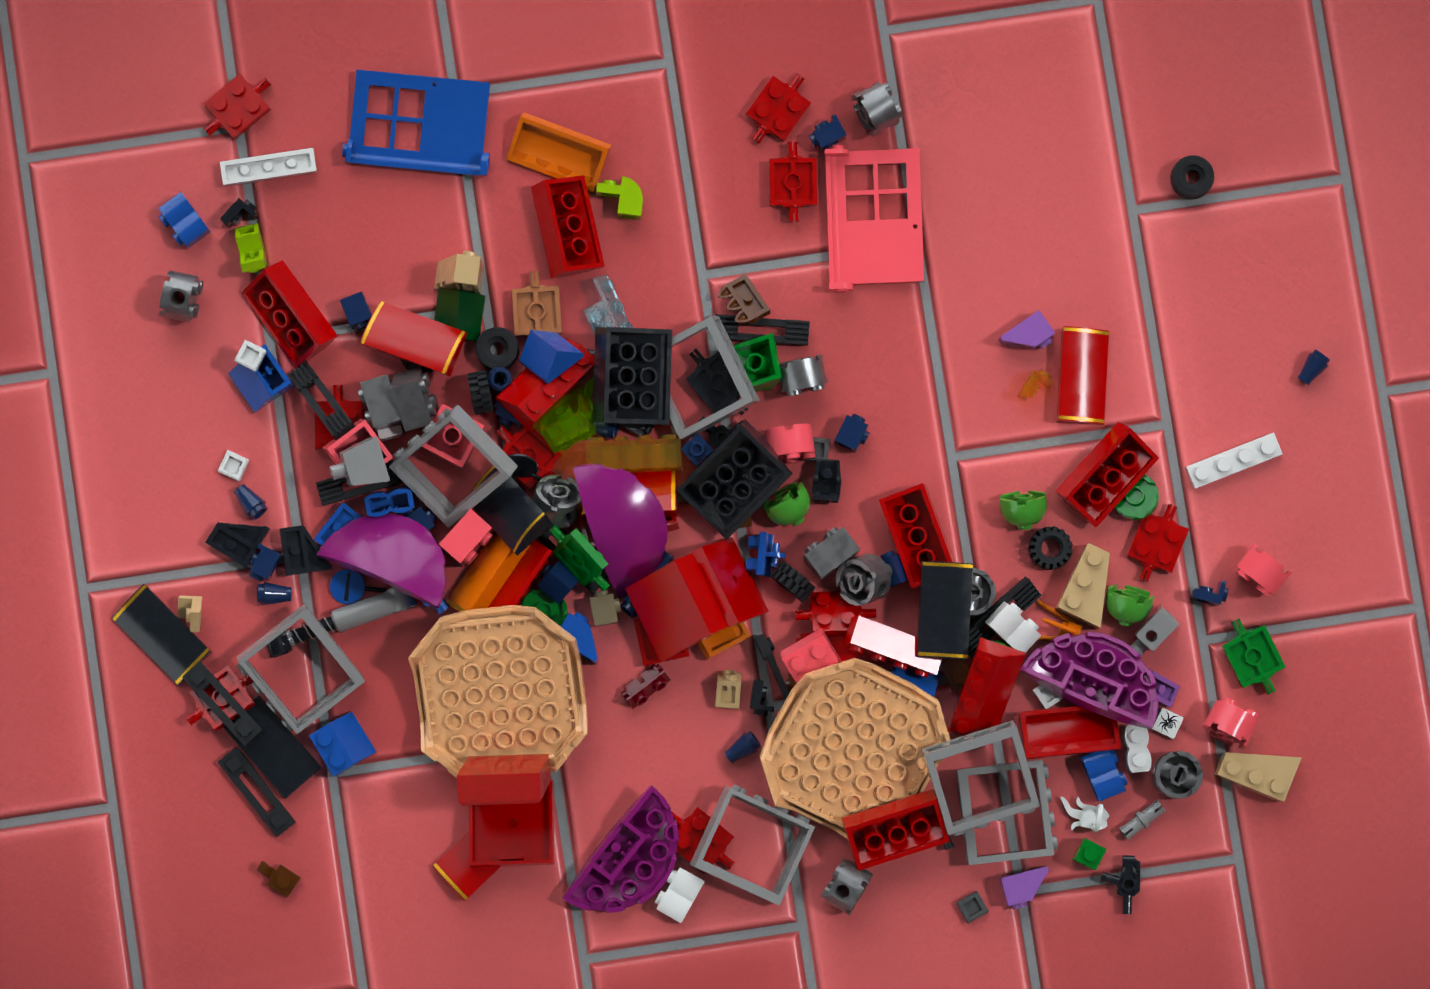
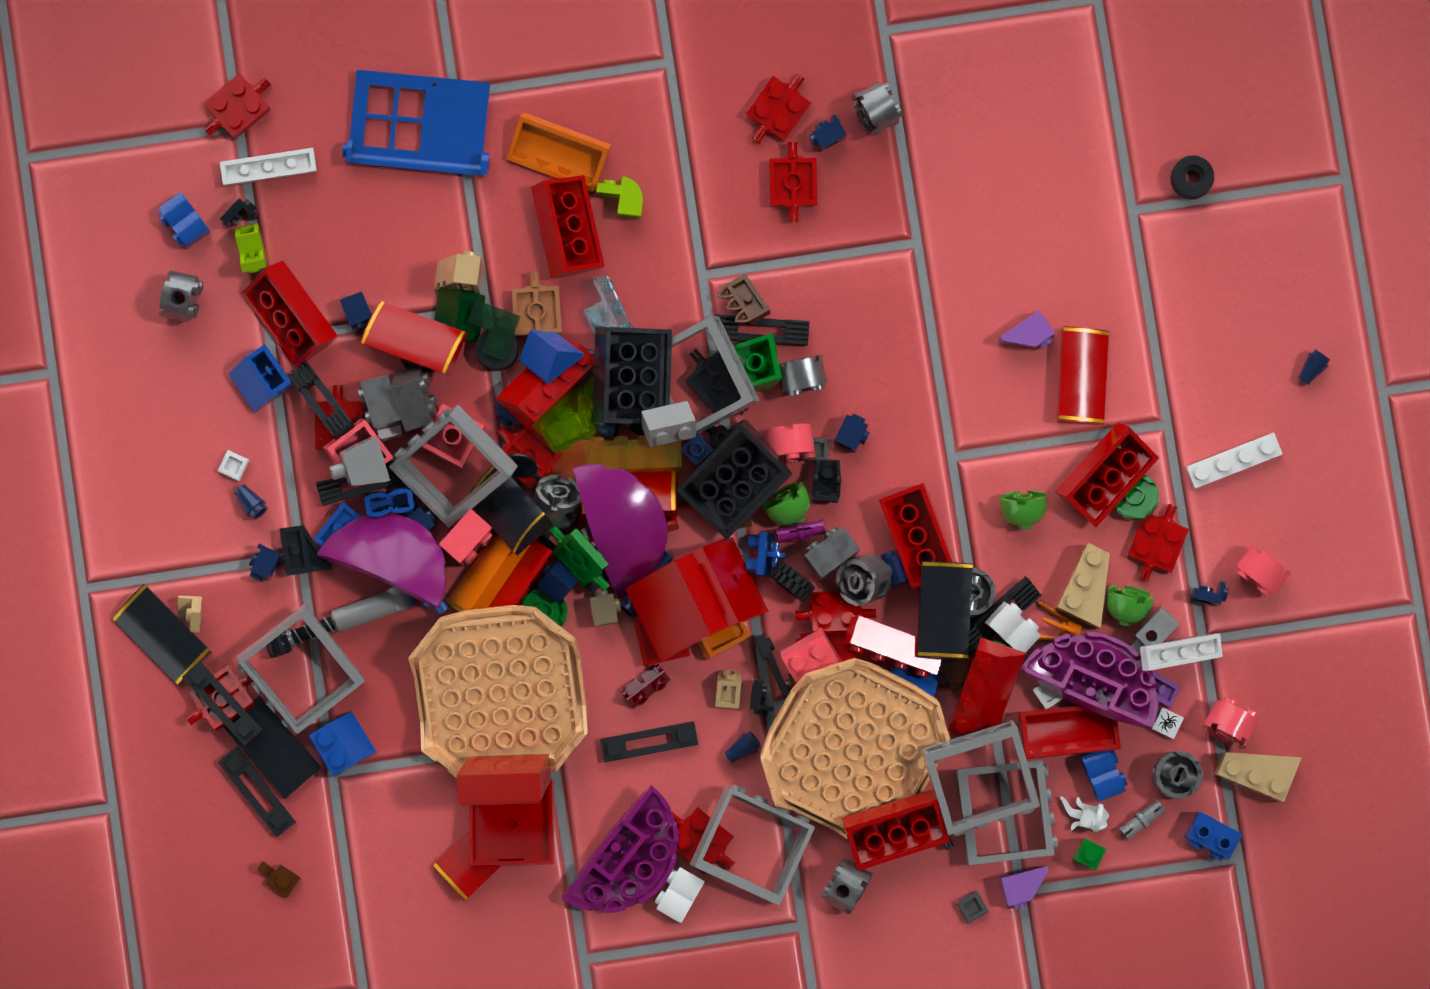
(237, 540): black wing -> none
(250, 355): white tile -> none
(273, 593): dark blue cone -> none
(349, 587): blue piece -> none
(480, 392): black tyre -> none
(500, 325): none -> clear green plate
(505, 378): dark blue cone -> none
(578, 627): blue slope -> none
(615, 747): none -> black container
(668, 424): none -> light grey brick
(801, 531): none -> magenta pin
(876, 248): coral door -> none
(1030, 387): clear yellow bracket -> none
(1050, 562): black tyre -> none
(1128, 883): black piece -> none
(1137, 755): white brick -> none
(1181, 651): none -> white plate
(1213, 836): none -> blue brick
(1253, 656): green plate -> none

